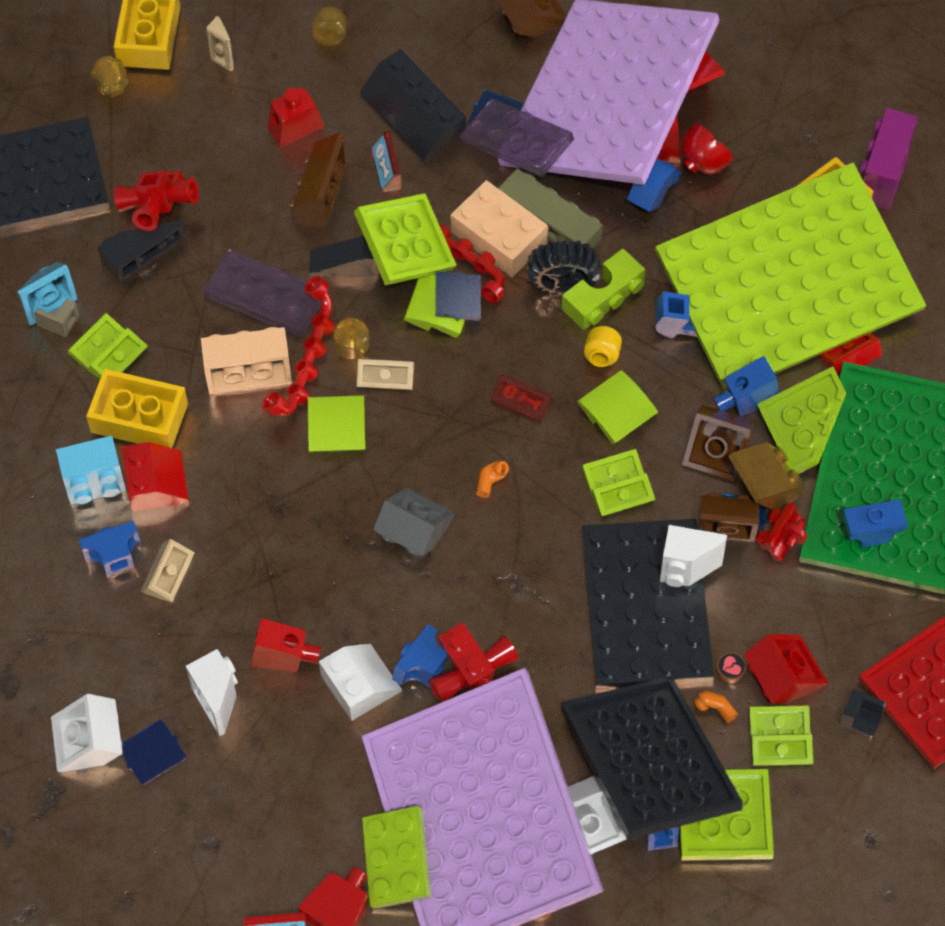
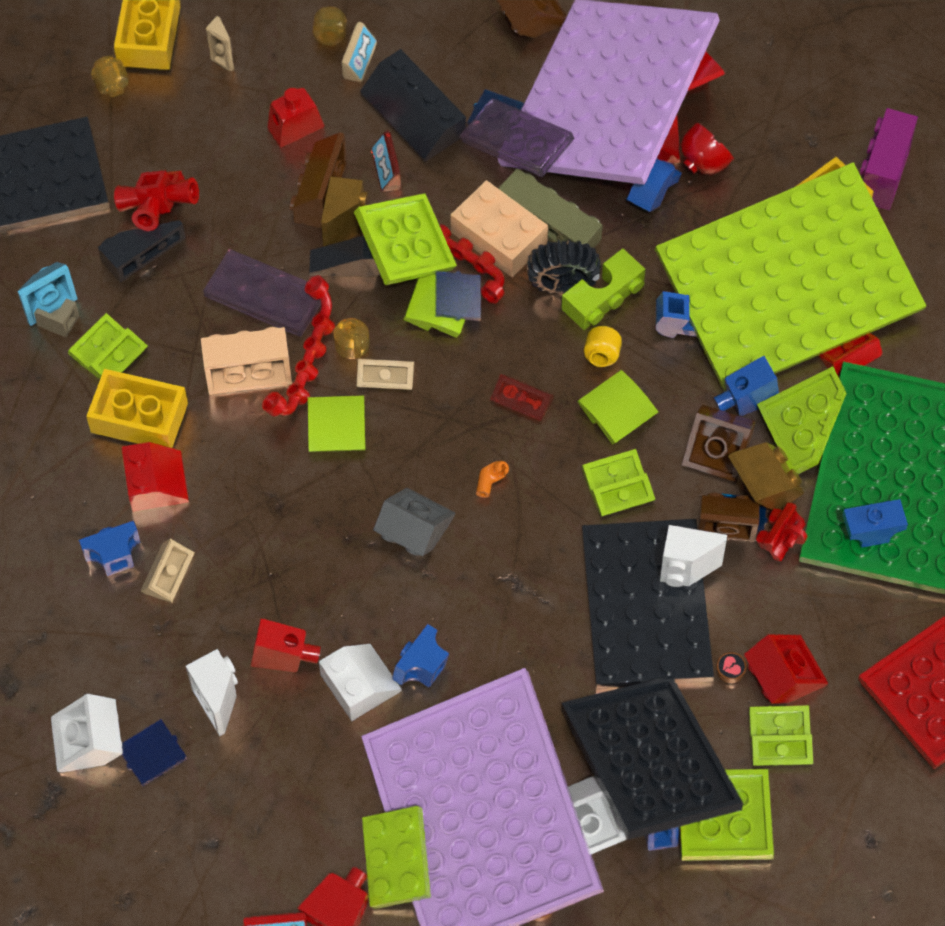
(91, 470): medium azure brick -> none
(338, 215): none -> pearl gold slope
(358, 53): none -> slope
(470, 664): red brick -> none
(719, 702): orange arm -> none
(863, 713): black panel -> none

